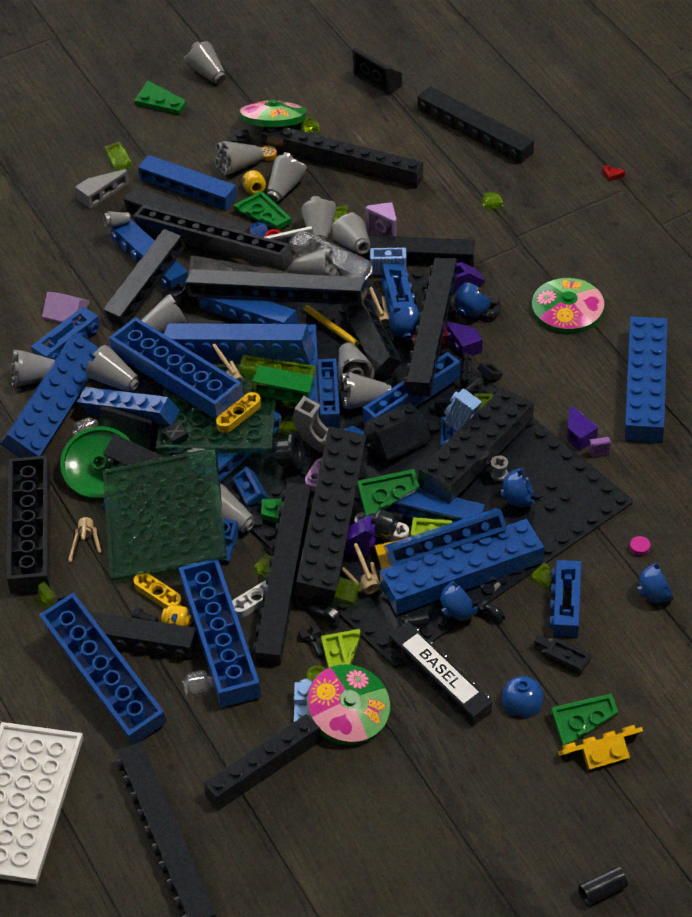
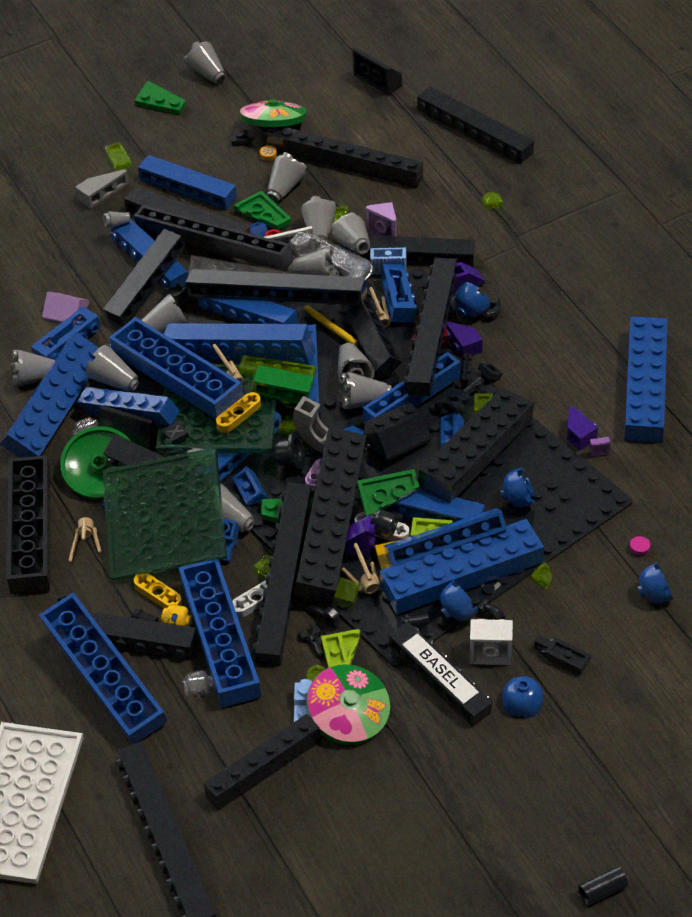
(46, 594): clear neon green tile -> none
(236, 156): light grey cone -> none
(253, 182): yellow head -> none
(311, 125): clear neon green tile -> none
(328, 393): blue brick -> none
(404, 322): blue cylinder -> none
(462, 409): light blue brick -> none
(491, 642): none -> white brick
(499, 466): light grey bush -> none
(564, 624): blue brick -> none
(568, 305): dish -> none
(582, 717): green wing -> none
(605, 750): yellow bracket -> none
(612, 173): red tile -> none

